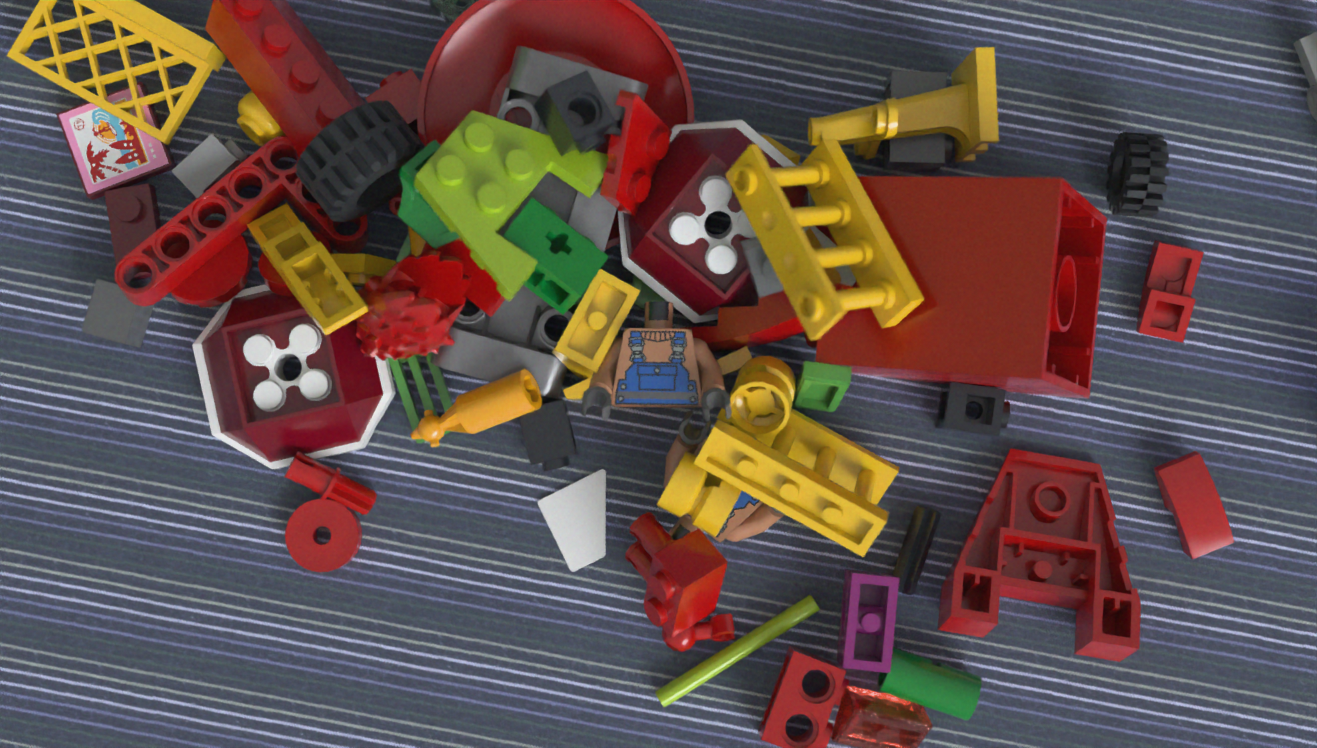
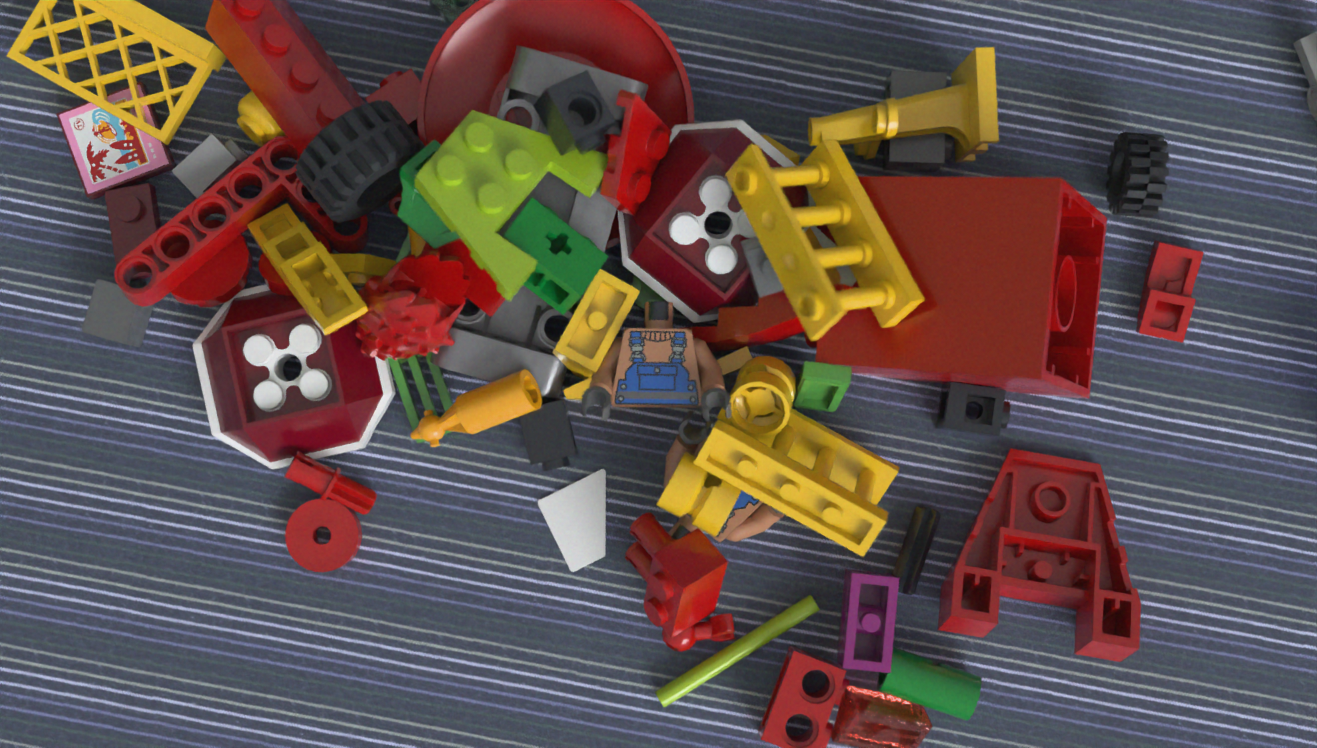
(1195, 504): red slope -> none

